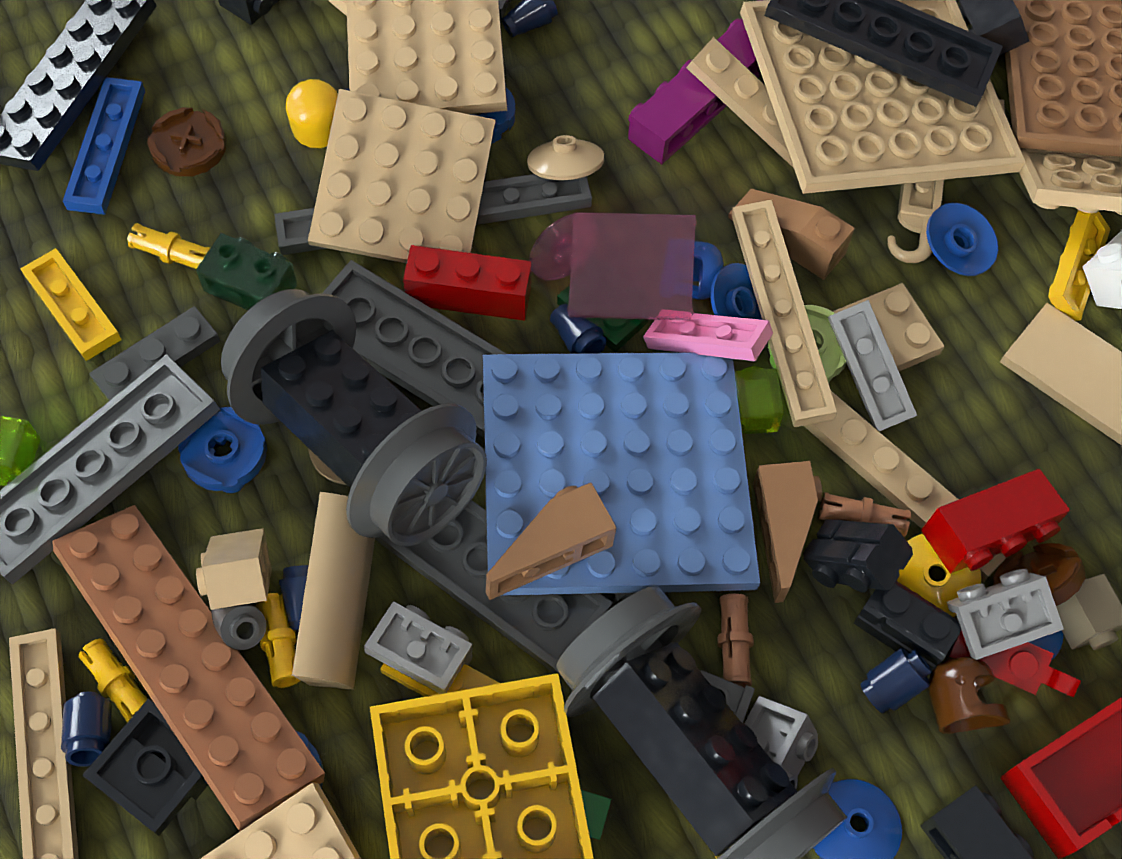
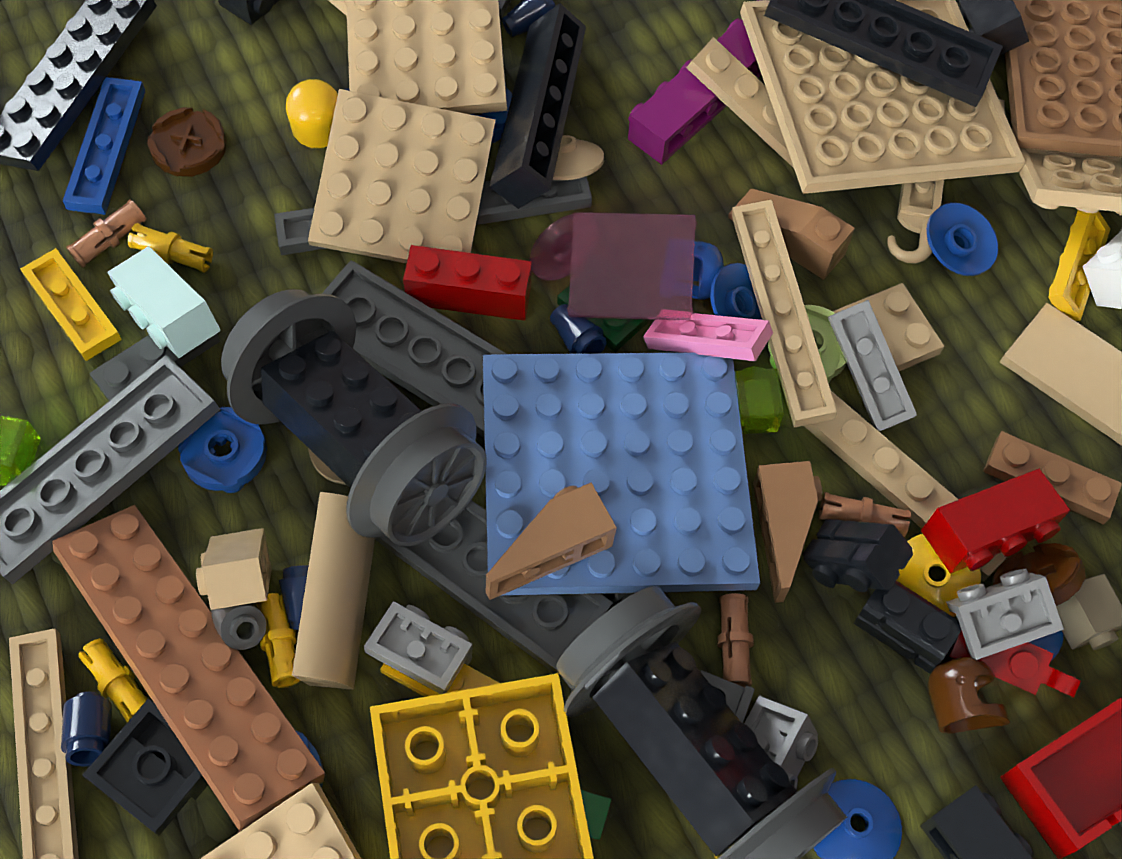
(106, 233): none -> nougat pin
(162, 302): none -> light aqua brick
(244, 273): clear green brick -> none
(538, 107): none -> black brick
(896, 680): dark blue brick -> none
(1078, 486): none -> medium nougat plate

